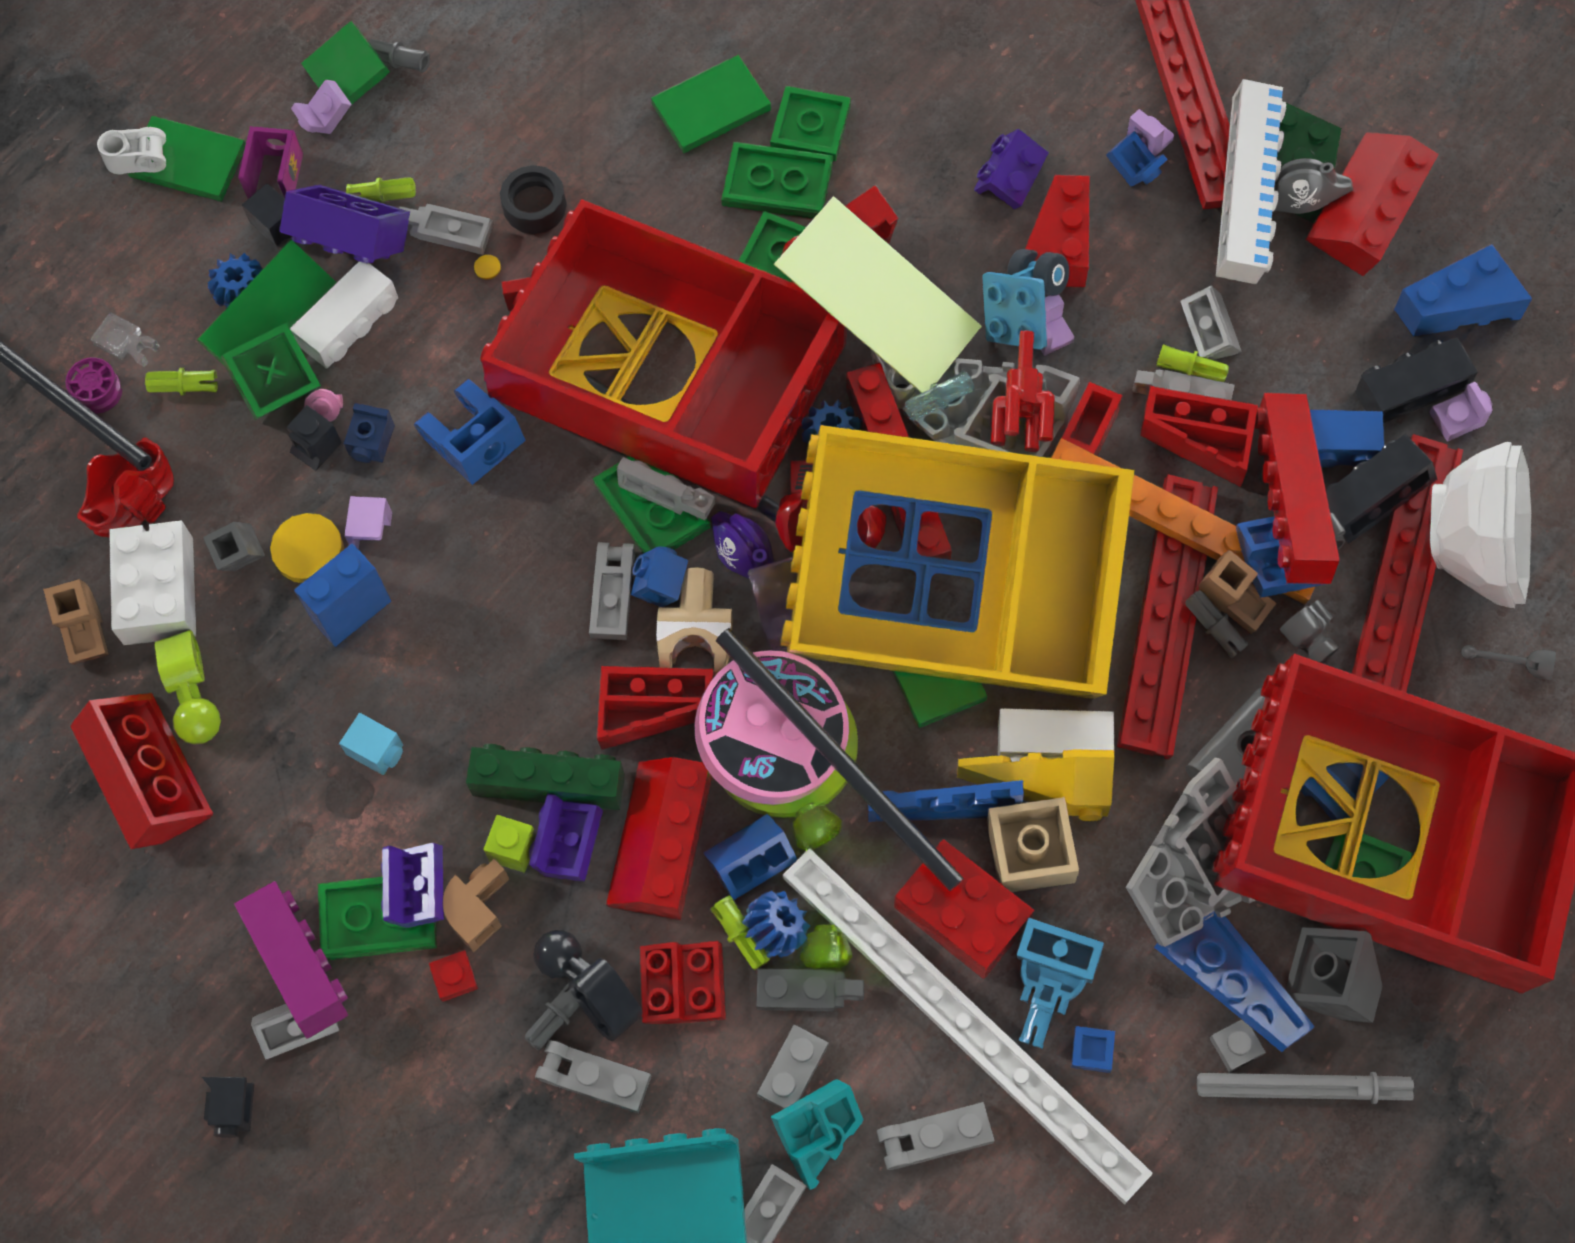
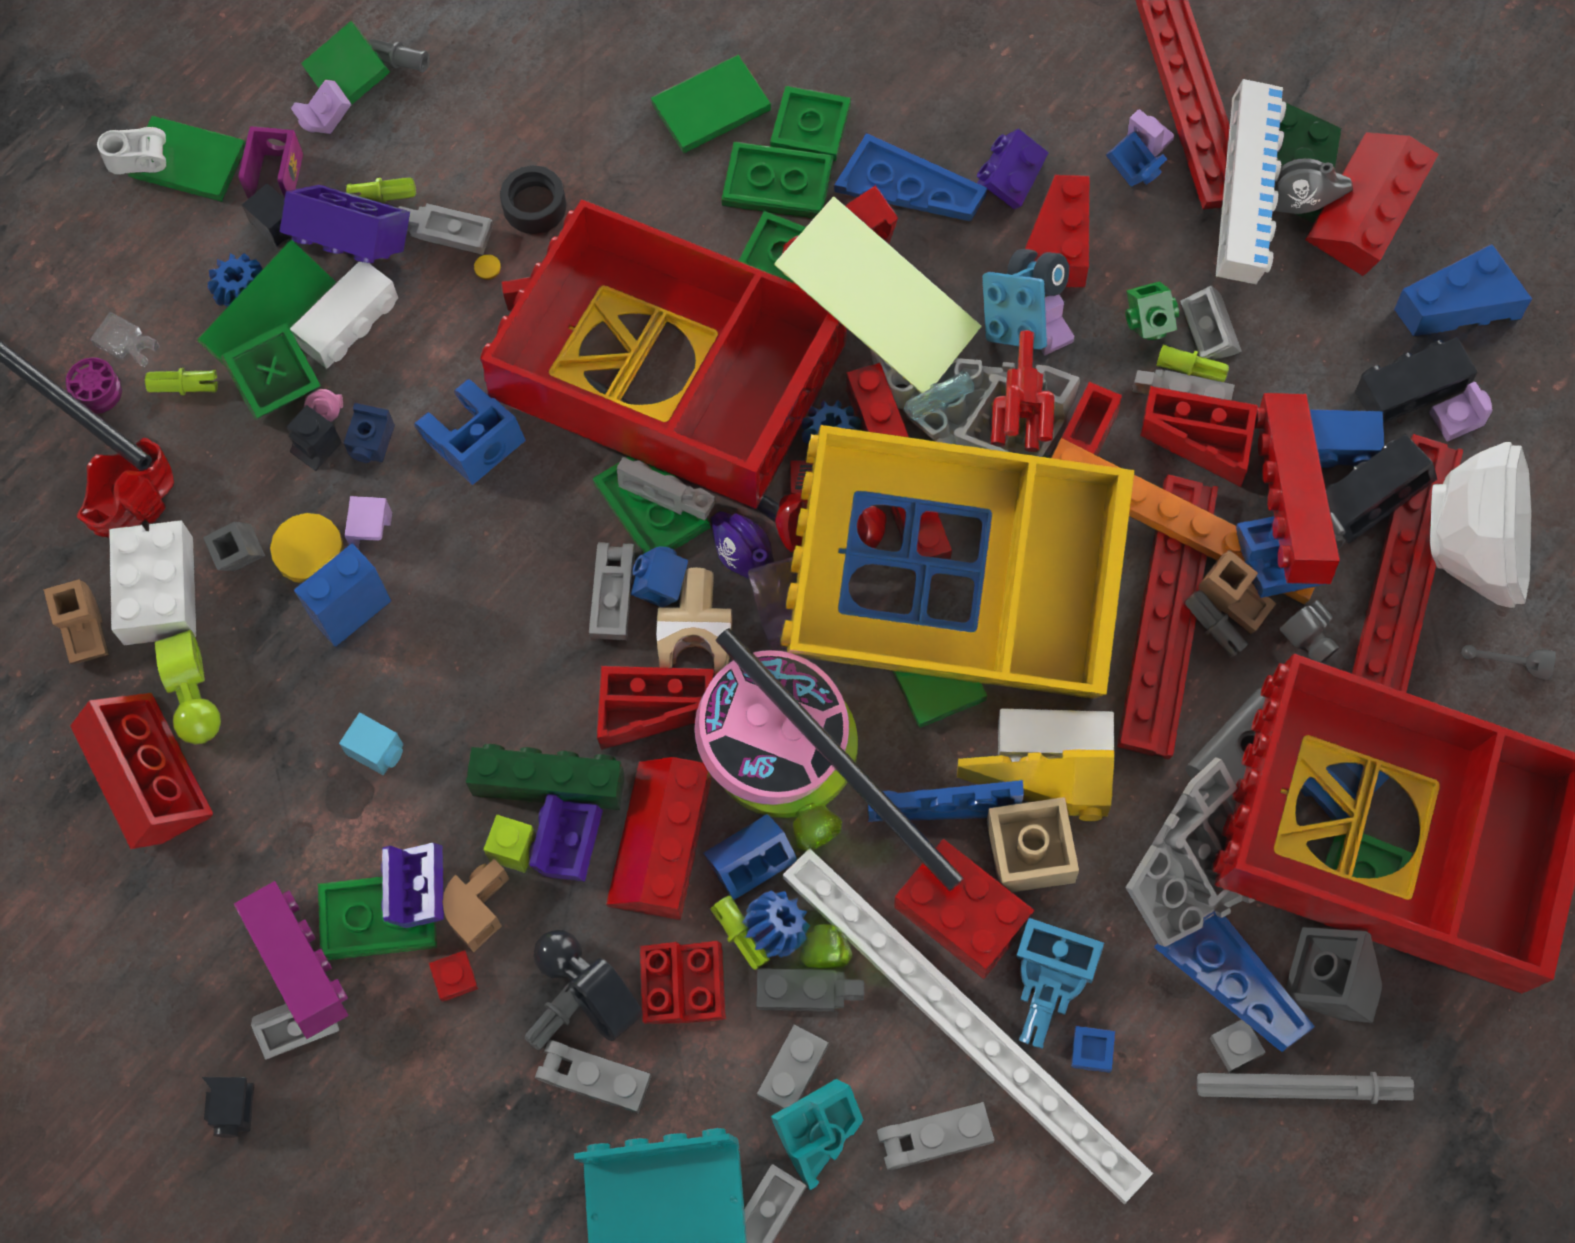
(909, 181): none -> blue wing
(1151, 311): none -> green brick

